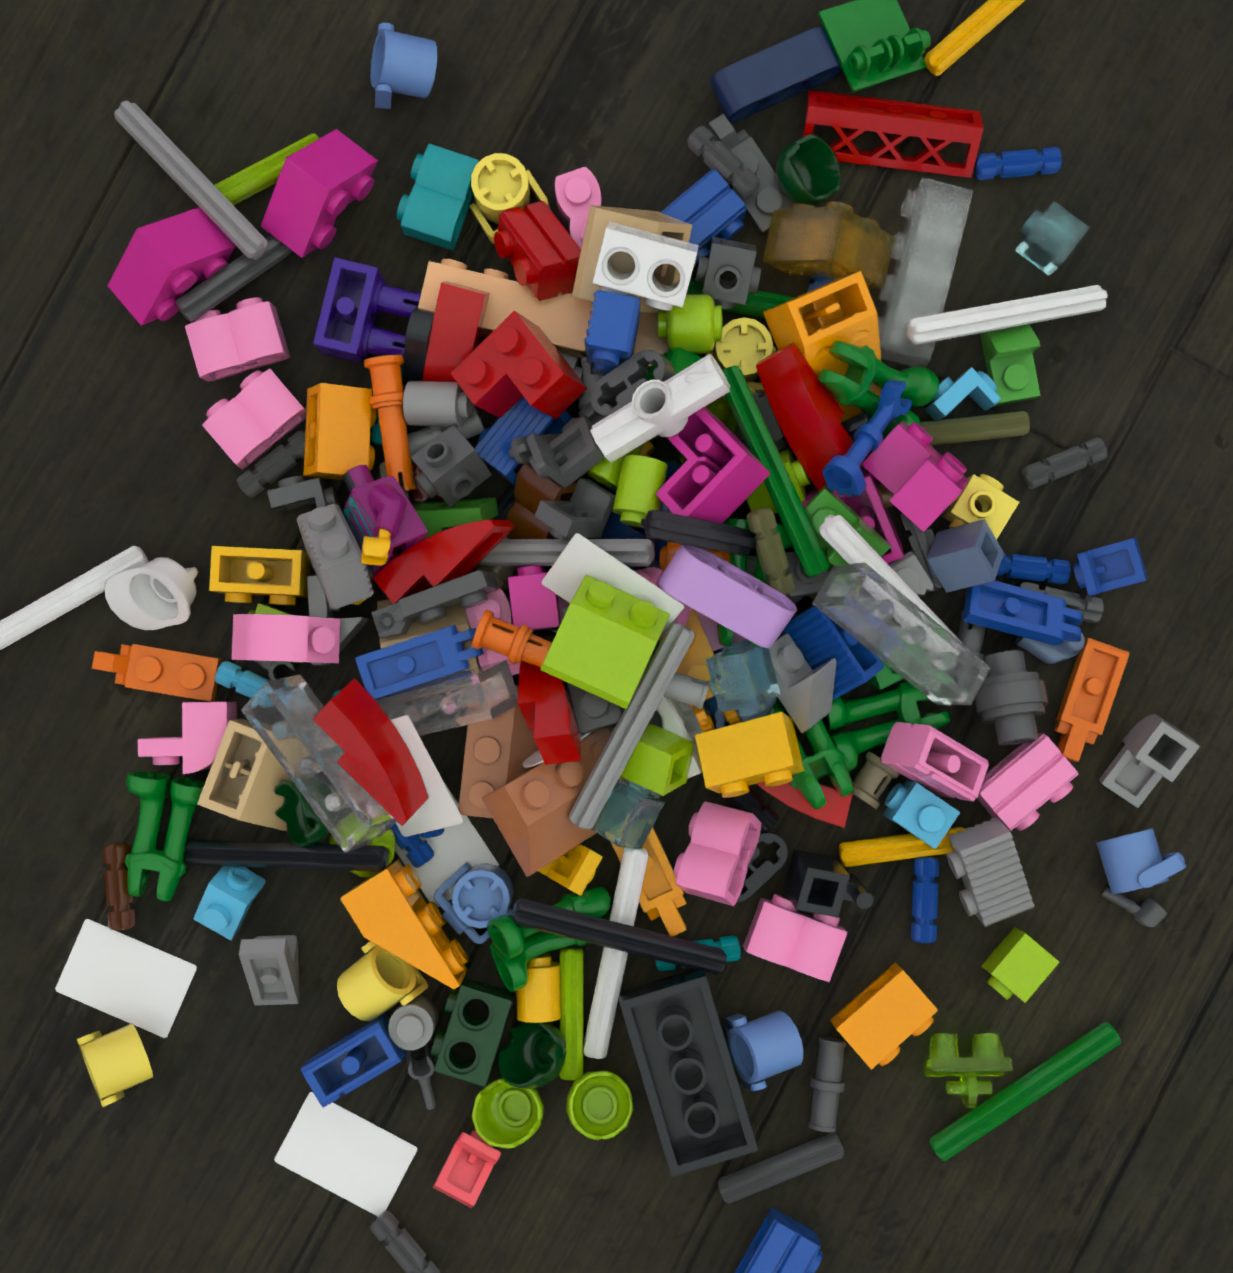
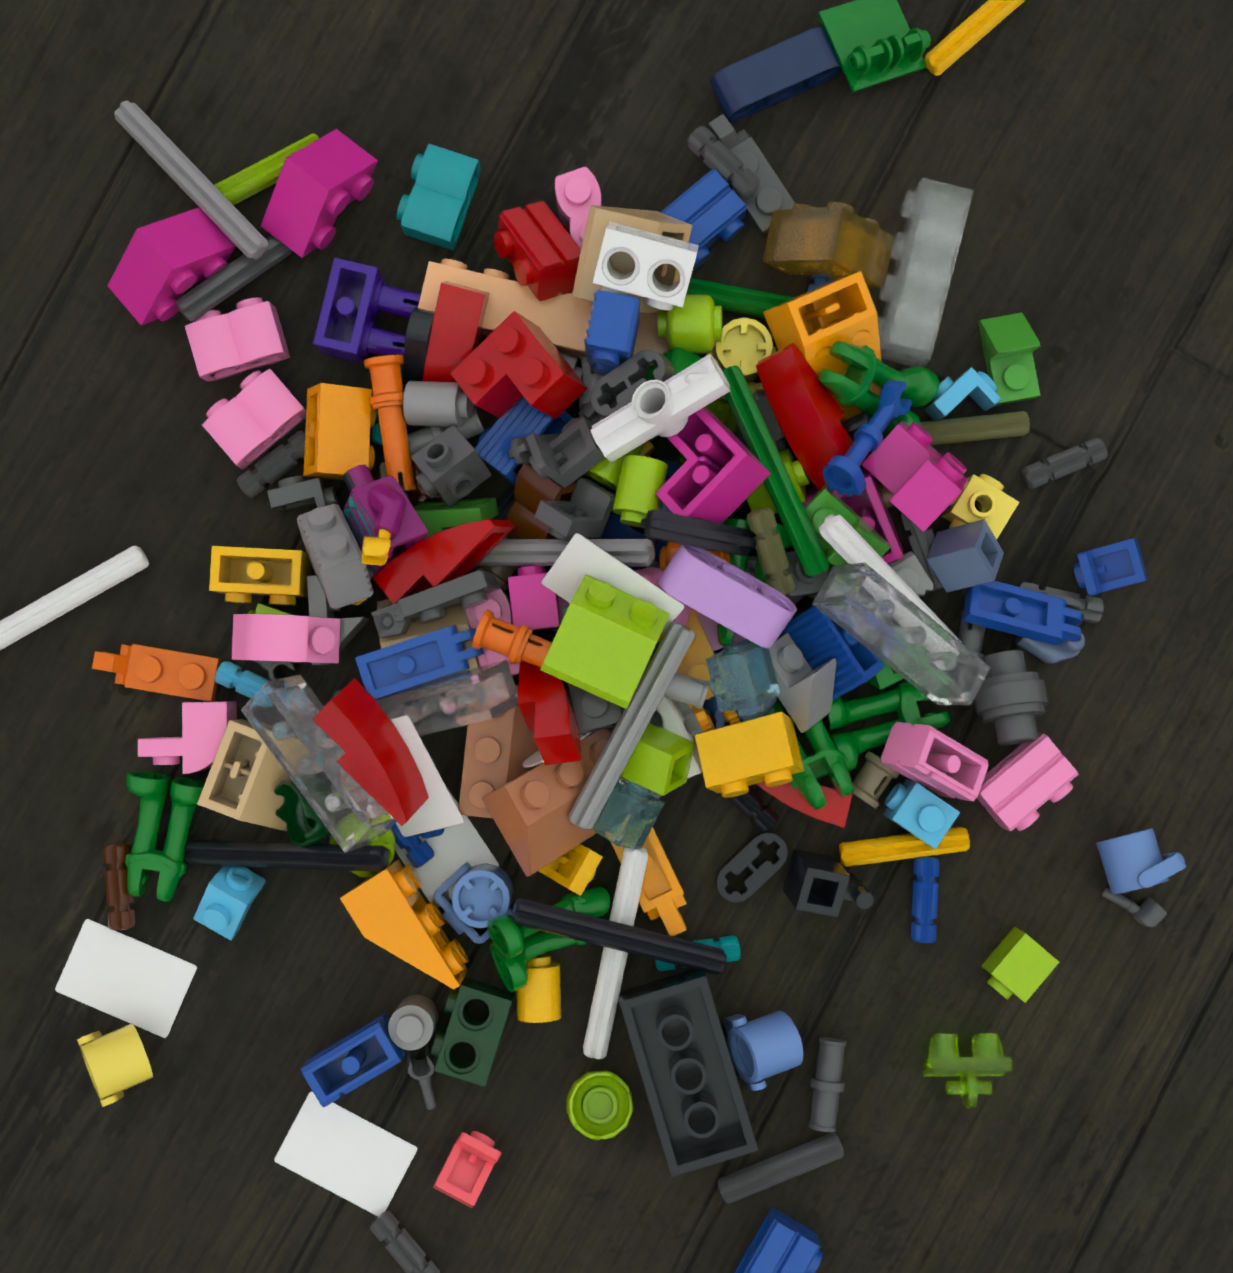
(152, 594): white piece -> none
(271, 969): light grey slope -> none
(378, 983): light yellow piece -> none
(401, 65): medium blue piece -> none
(500, 185): light yellow piece -> none
(507, 1114): lime hair -> none
(533, 1055): dark green hair -> none
(572, 1011): lime axle -> none
(718, 853): bright pink brick -> none
(733, 257): dark grey brick -> none
(795, 938): bright pink brick -> none
(808, 171): dark green hair -> none
(884, 1016): light orange brick -> none
(900, 119): red fence -> none
(990, 872): light grey brick -> none
(1006, 314): white axle -> none
(1018, 163): blue axle -> none
(1025, 1091): green axle -> none
(1035, 568): blue axle -> none
(1050, 237): clear light blue brick -> none
(1089, 696): orange hinge -> none
(1150, 752): light grey brick -> none

